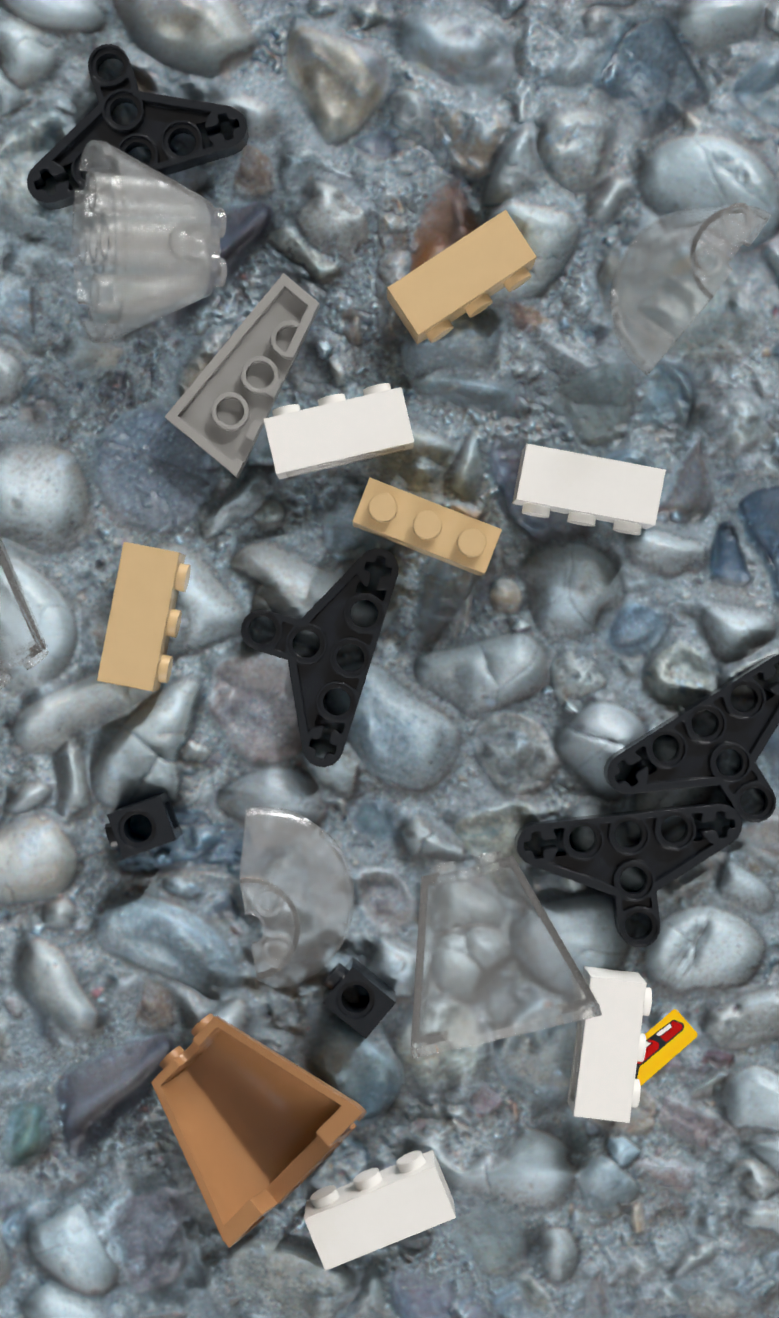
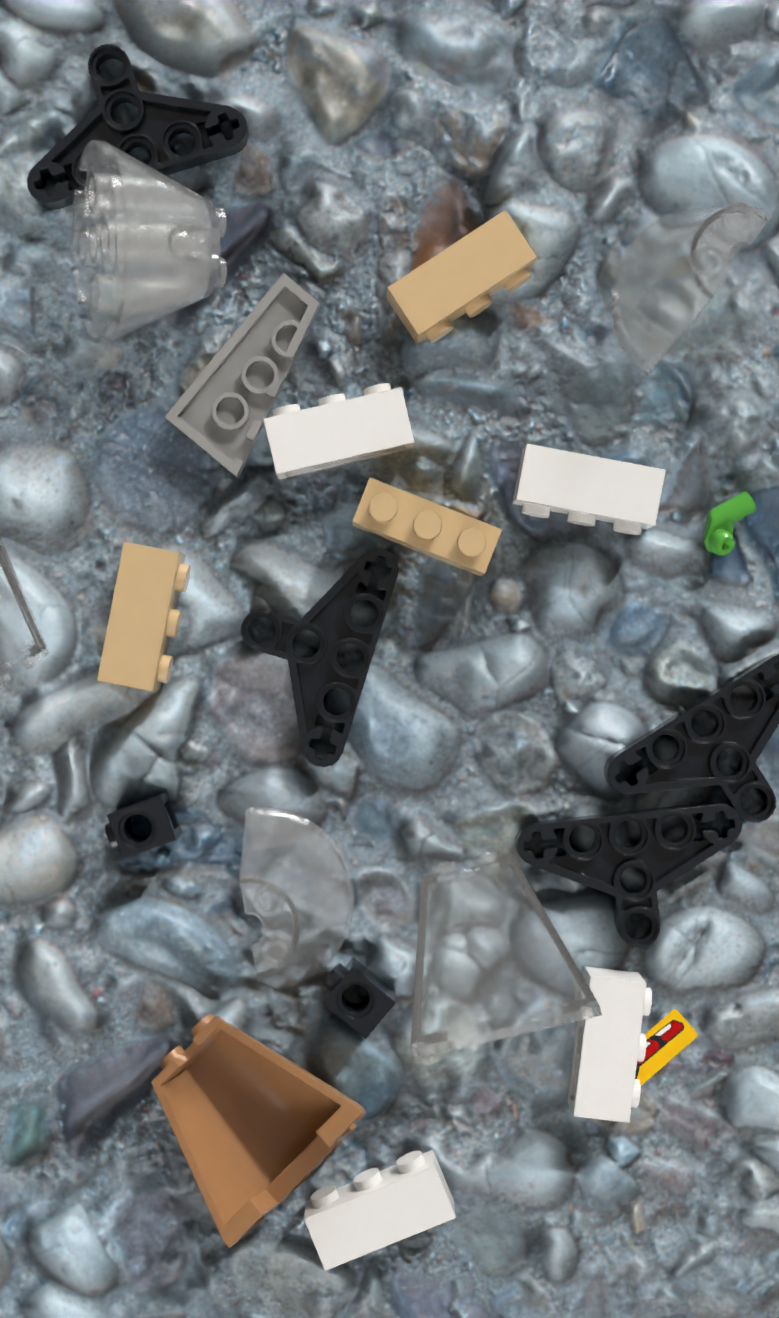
(721, 520): none -> bright green arm

